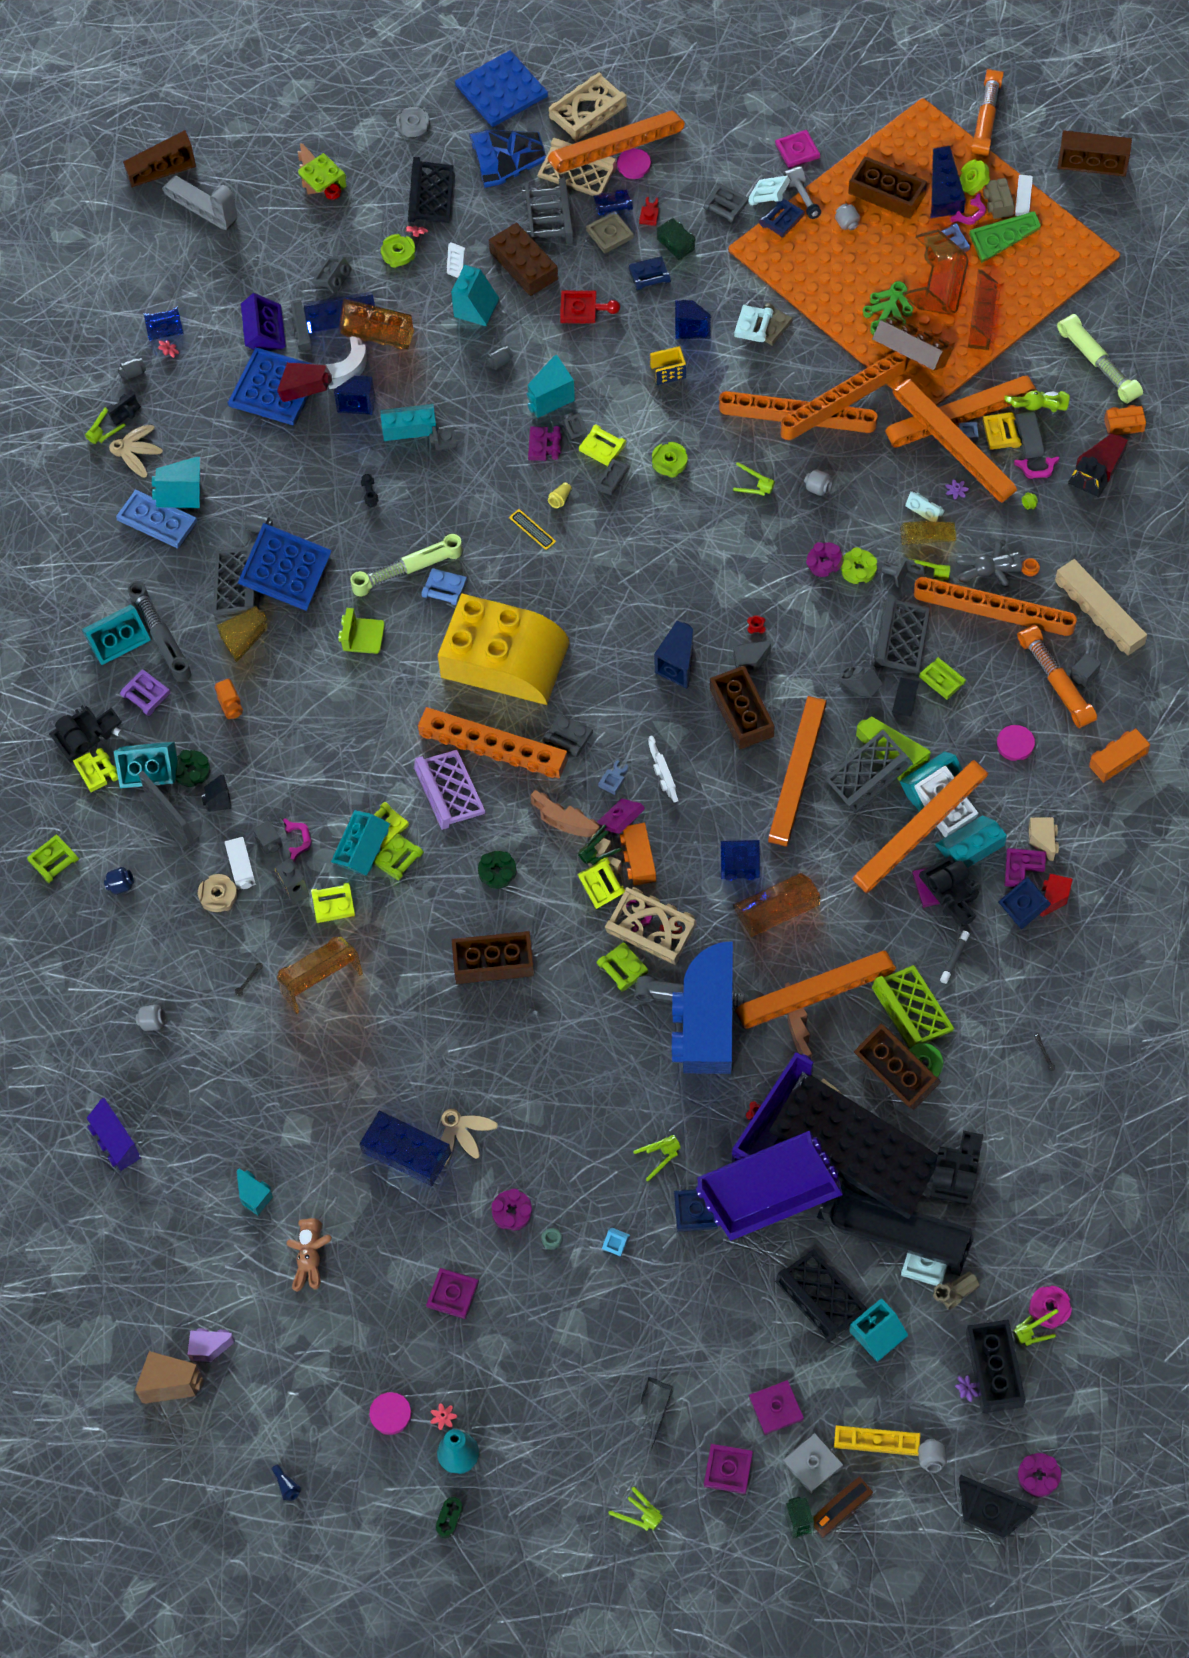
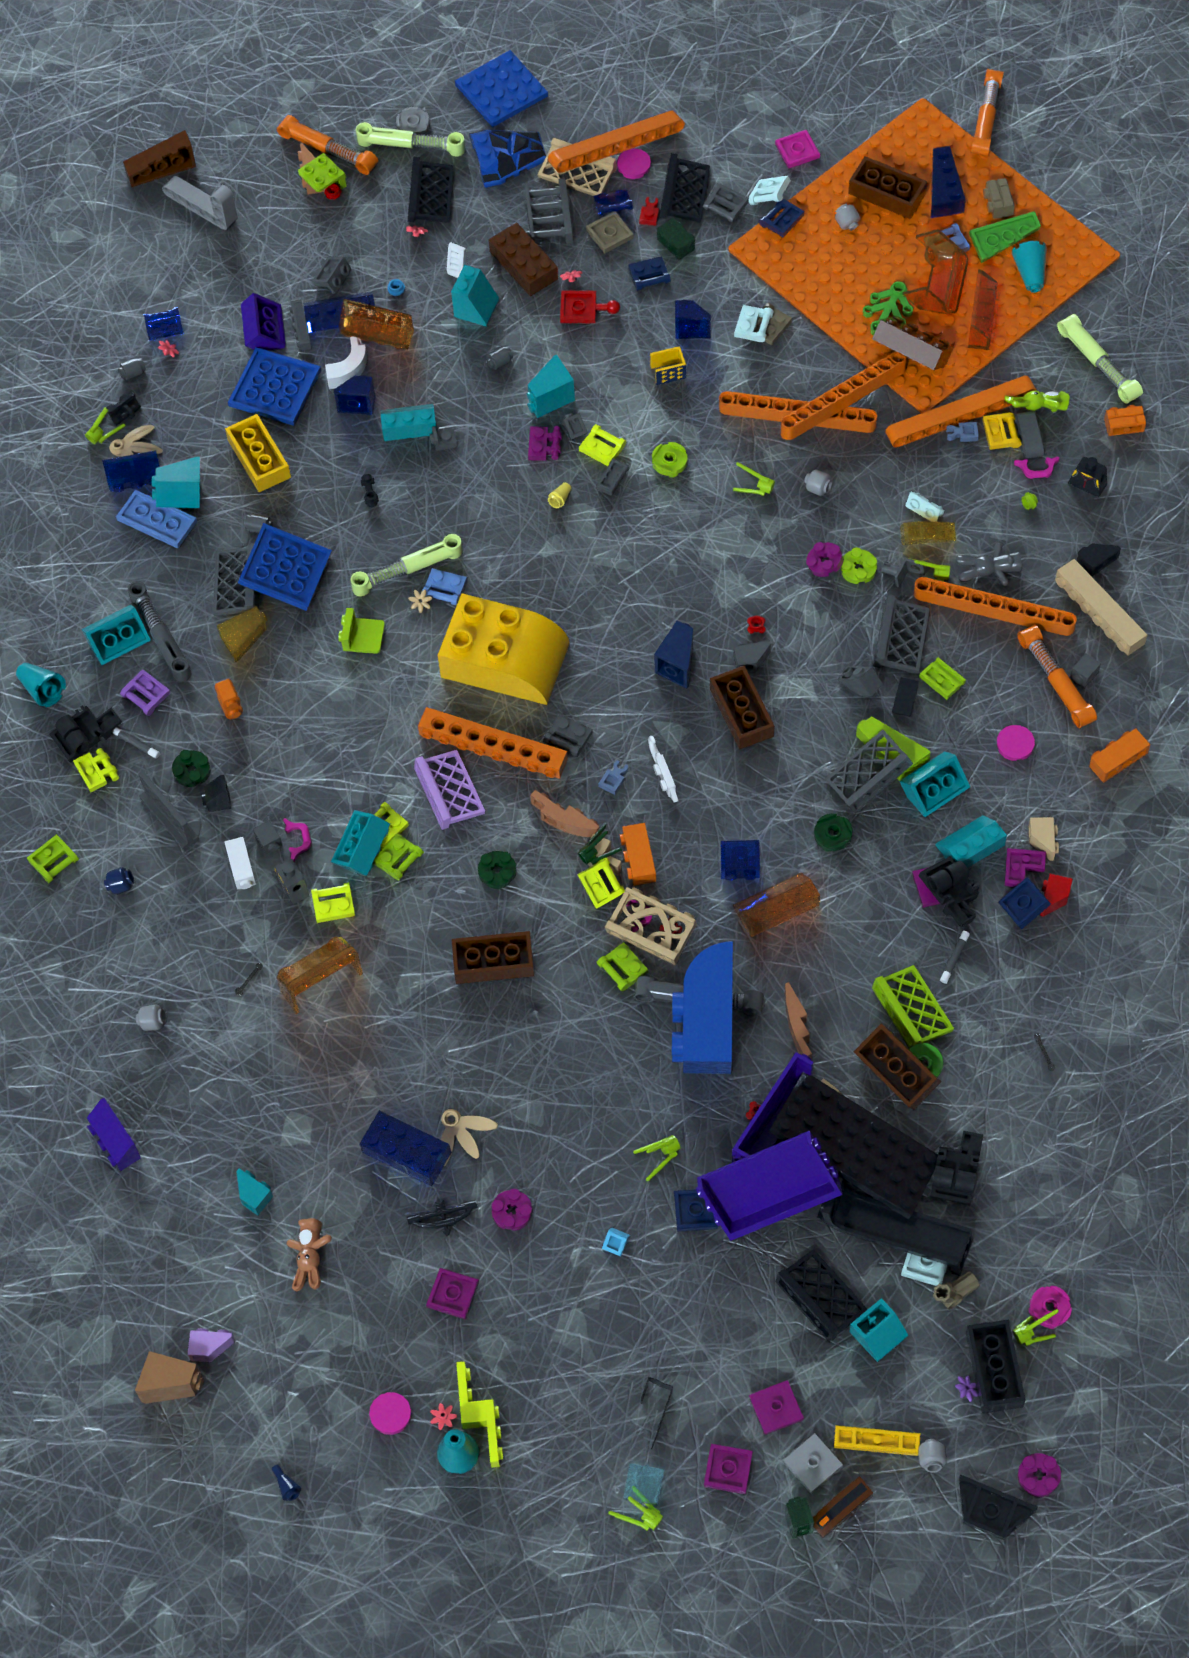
(41, 683): none -> teal cone
(131, 470): none -> clear blue slope
(155, 759): teal slope -> none
(225, 900): tan plate -> none
(258, 453): none -> yellow brick
(293, 129): none -> orange piece
(303, 380): dark red slope -> none
(371, 135): none -> yellowish green piece
(396, 283): none -> dark azure plate
(398, 258): lime plate -> none
(417, 603): none -> tan plant
(441, 1210): none -> black piece
(444, 1515): dark green beam -> none
(479, 1414): none -> neon yellow bracket
(532, 529): sticker -> none
(551, 1238): sand green tile -> none
(571, 276): none -> coral plant
(587, 92): tan fence -> none
(621, 815): magenta plate -> none
(643, 1484): none -> clear light blue piece
(669, 189): none -> black fence
(797, 178): light grey piece -> none
(797, 771): orange beam -> none
(814, 989): orange beam -> none
(837, 823): none -> dark green plate
(920, 826): orange beam -> none
(954, 440): orange beam -> none
(956, 489): medium lavender plant -> none
(960, 816): white slope -> none
(970, 220): dark pink helmet -> none
(972, 185): lime plate -> none
(1023, 195): white sticker -> none
(1030, 567): orange plate -> none
(1031, 263): none -> teal cone
(1094, 153): reddish brown brick -> none
(1097, 557): none -> black slope
(1107, 452): dark red slope -> none

